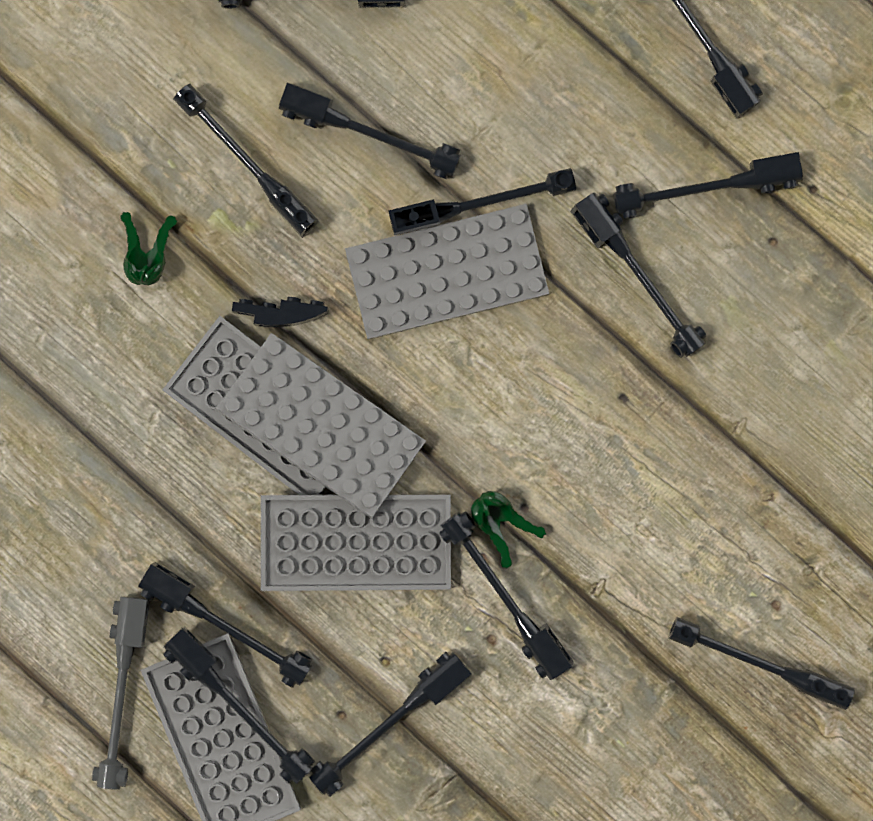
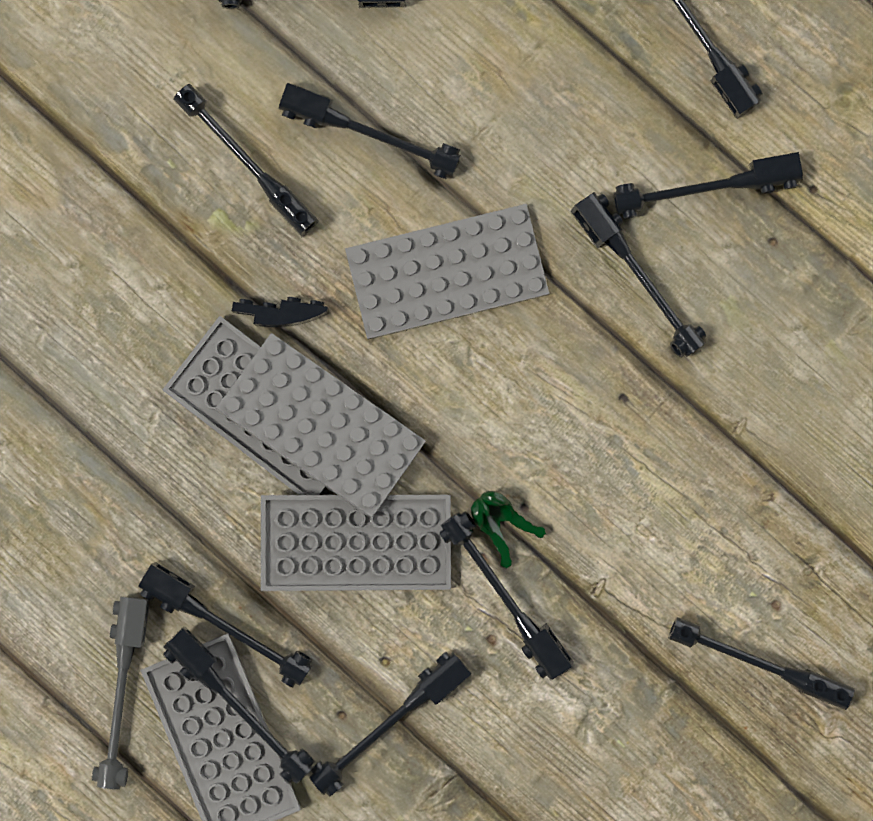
(141, 266): dark green hair -> none
(431, 214): black bar -> none

